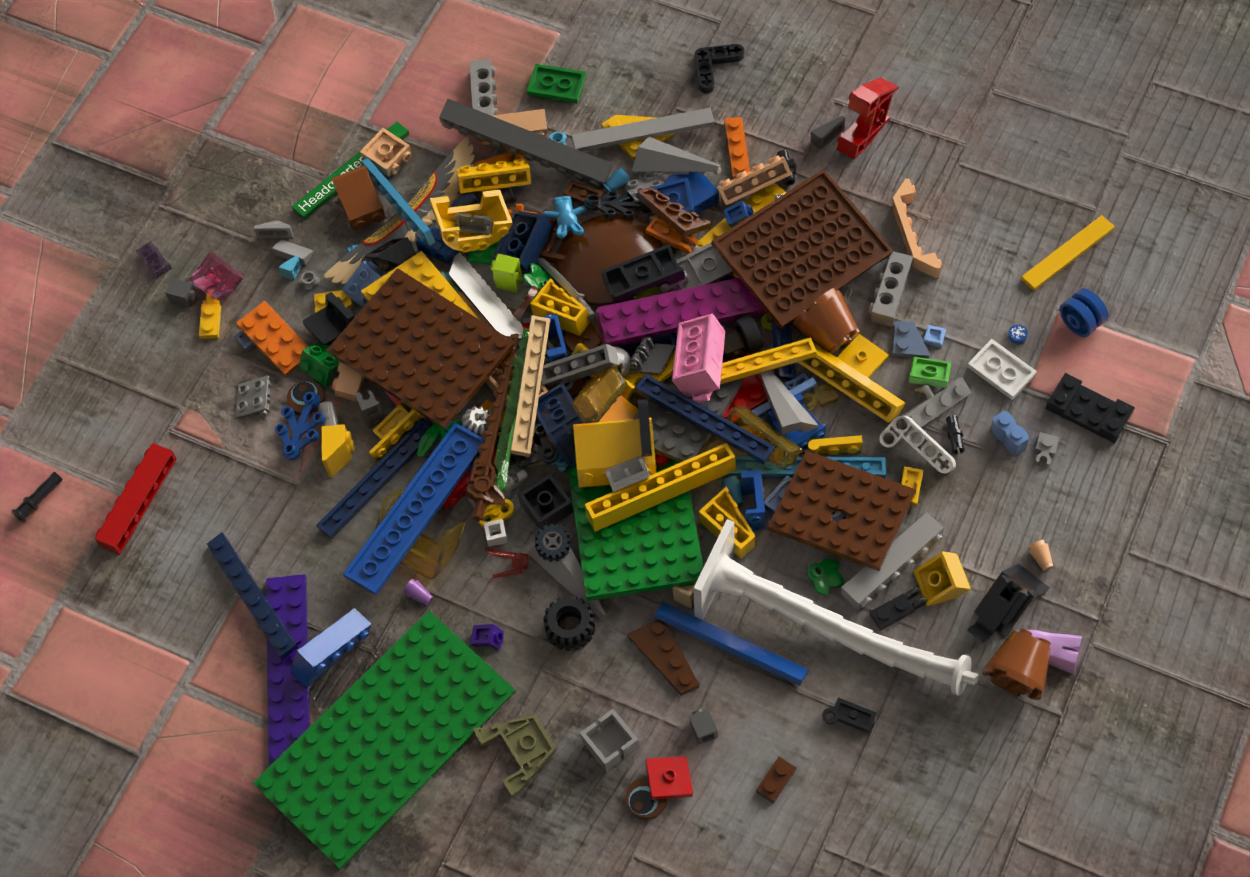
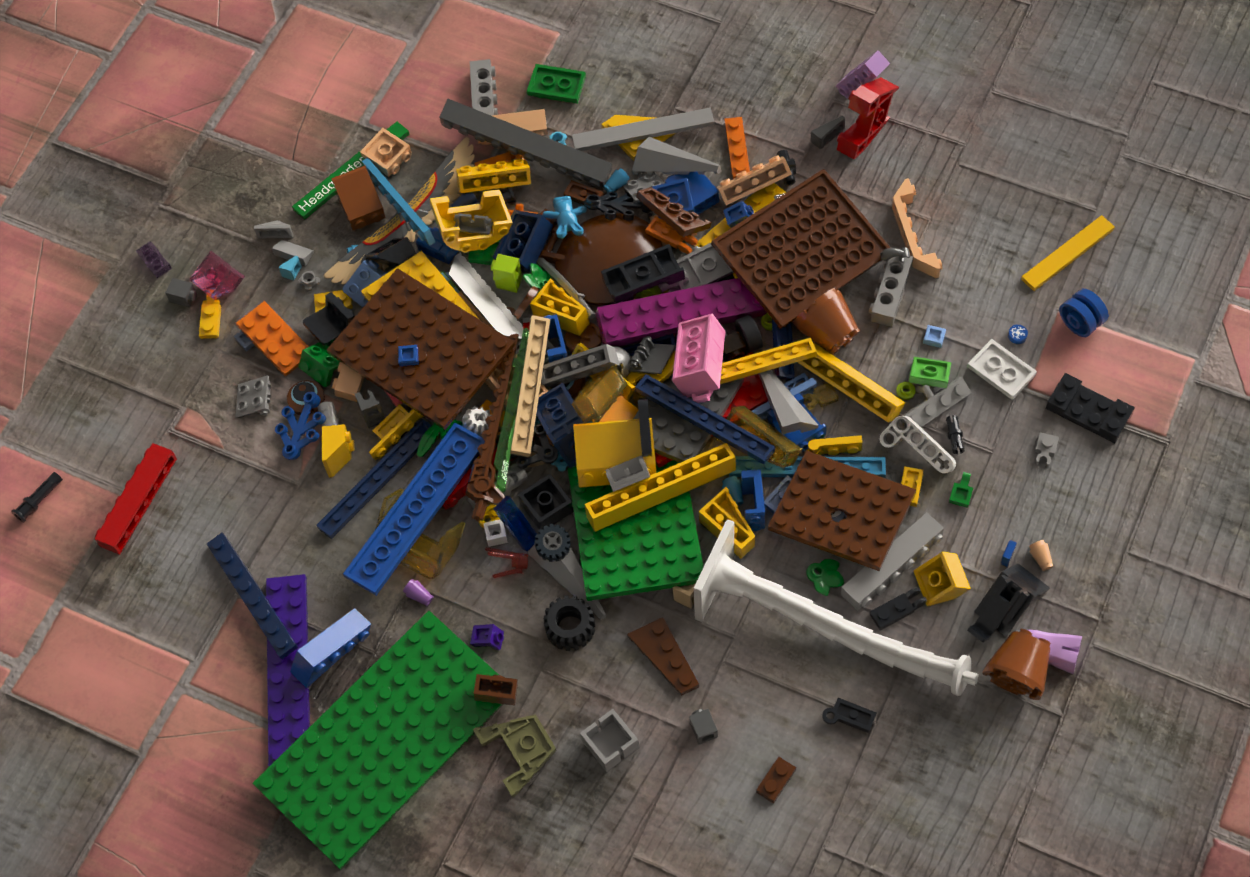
(408, 355): none -> blue tile
(495, 689): none -> reddish brown brick
(516, 523): none -> clear blue plate
(640, 802): tile -> none
(668, 778): red plate -> none
(710, 59): black beam -> none
(731, 643): blue tile -> none
(863, 73): none -> lavender brick
(863, 356): yellow plate -> none
(893, 252): none -> dark grey arm
(905, 395): none -> lime plate
(908, 341): sand blue wing -> none
(961, 492): none -> green plate
(1009, 551): none -> blue tile
(1012, 435): medium blue brick -> none

